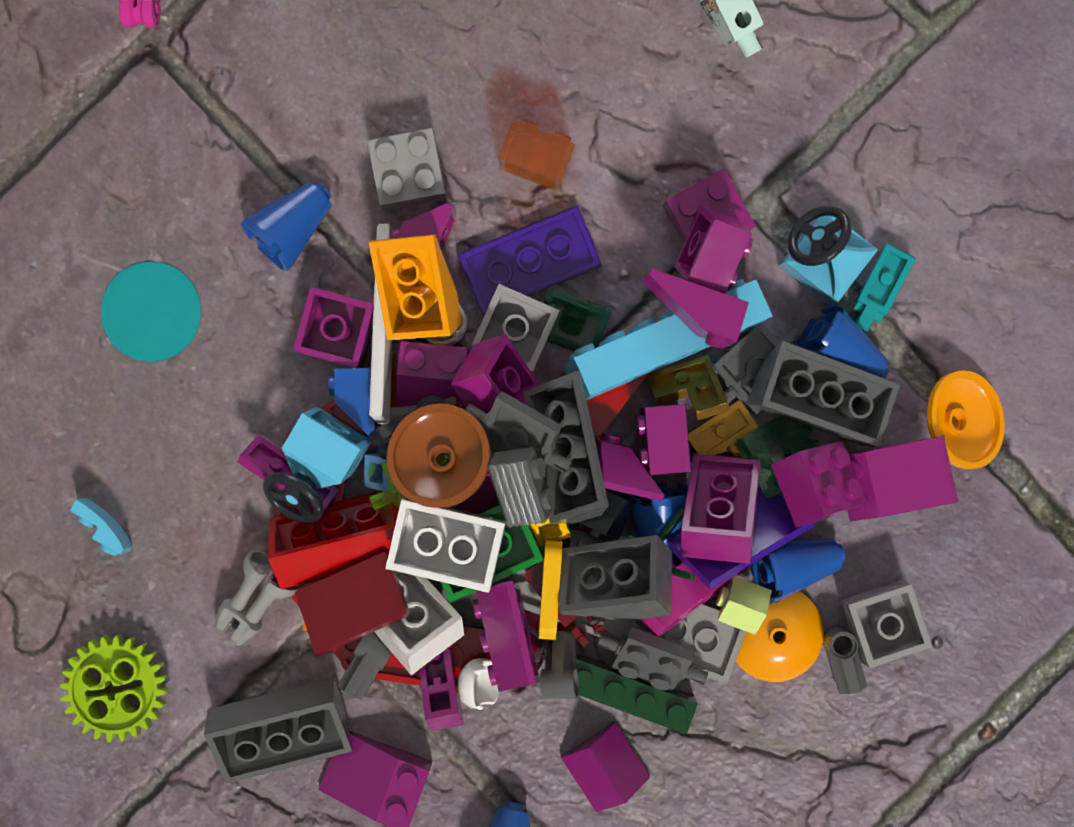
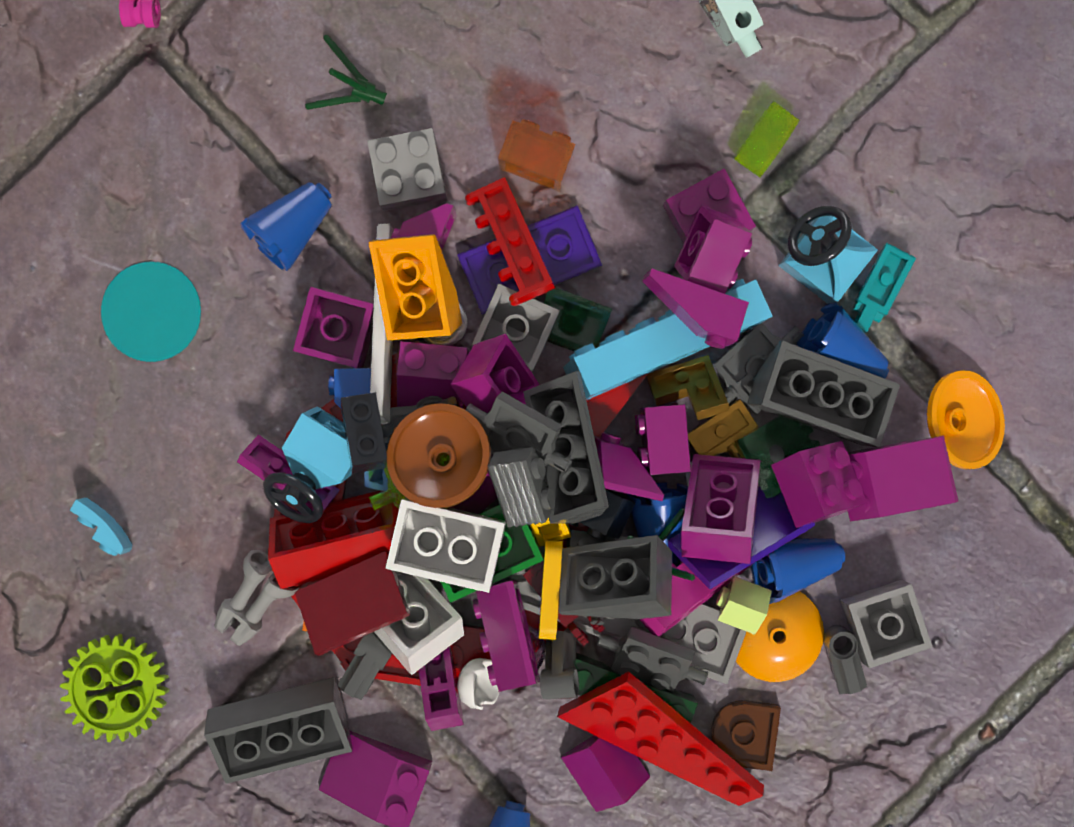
(361, 89): none -> dark green plant
(363, 432): none -> black brick
(512, 239): none -> red hinge
(649, 728): none -> red wing
(747, 732): none -> reddish brown tile
(766, 139): none -> clear neon green slope

